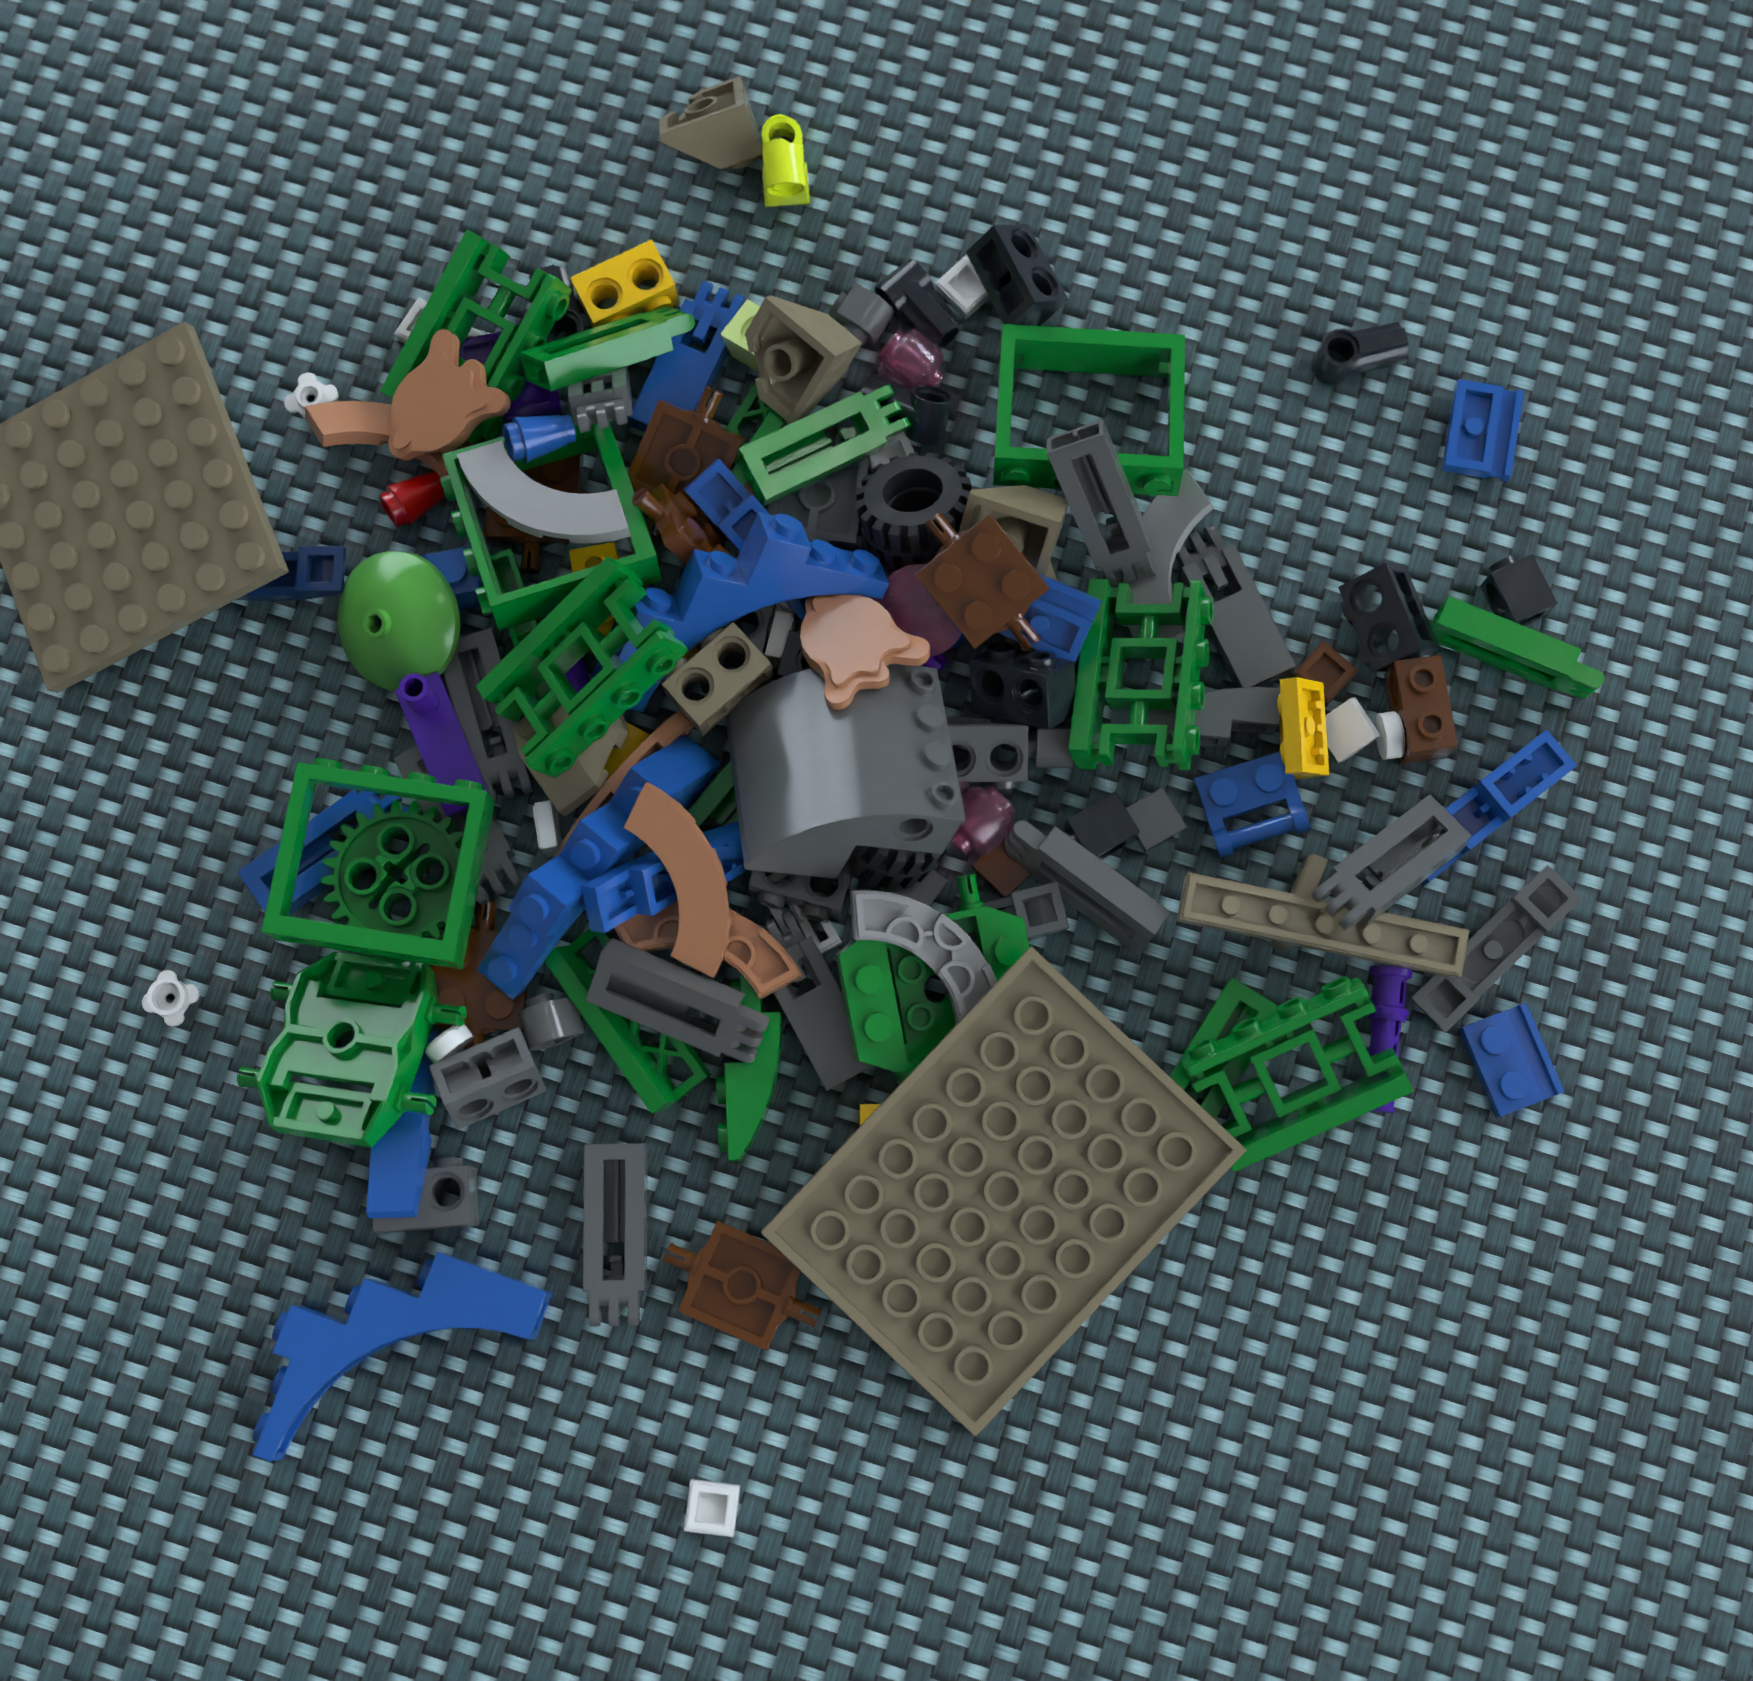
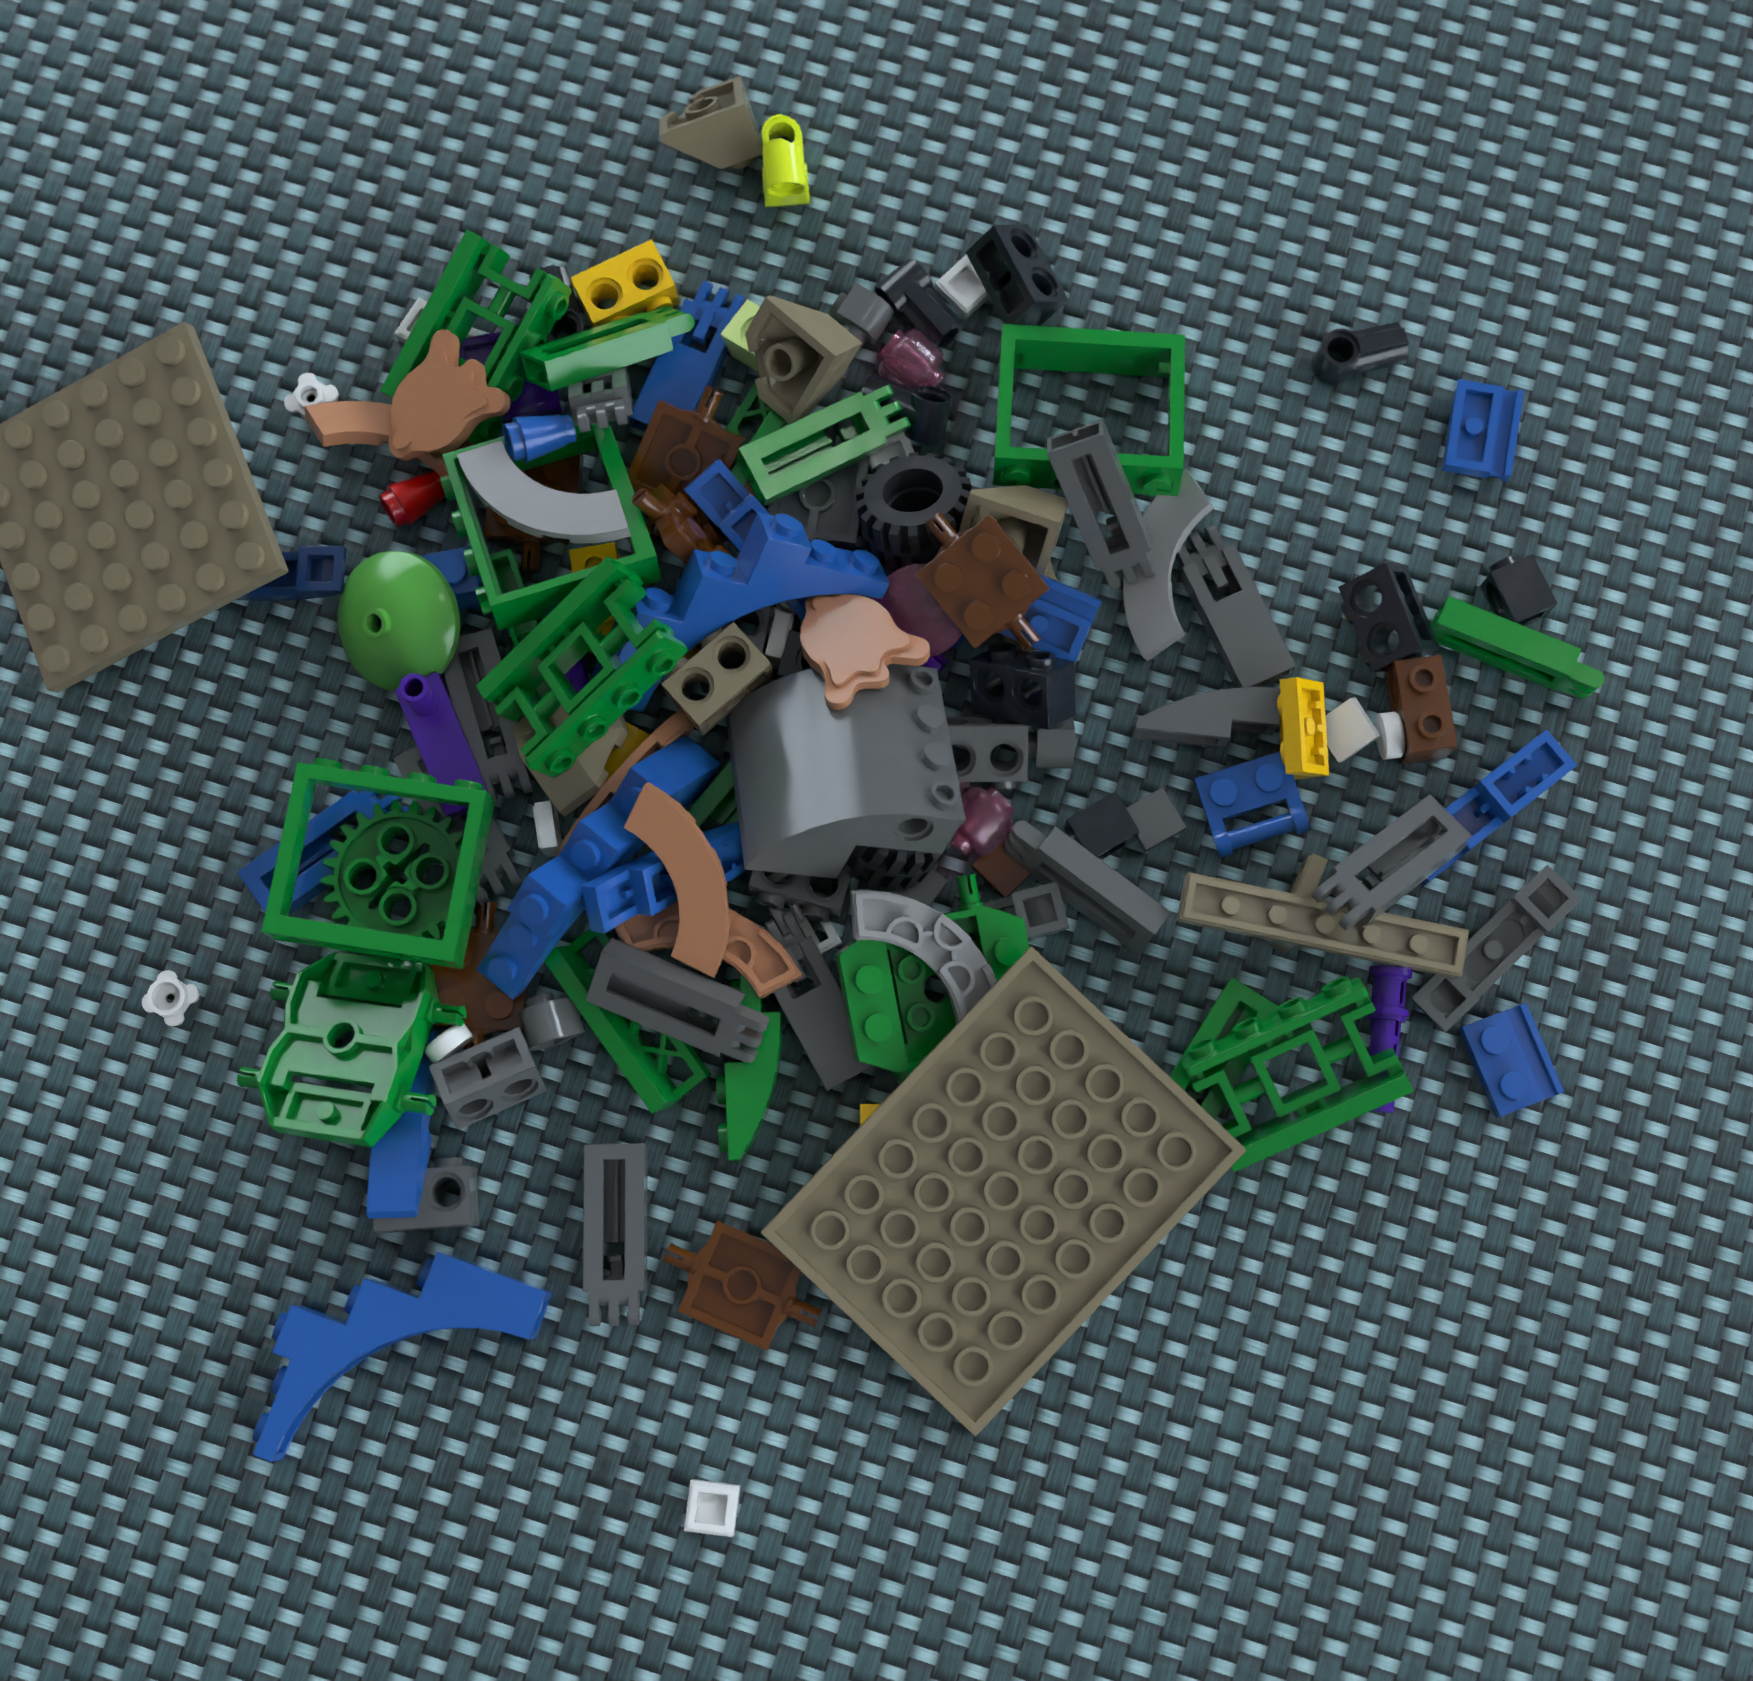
(1103, 672): green fence -> none
(1327, 667): reddish brown tile -> none

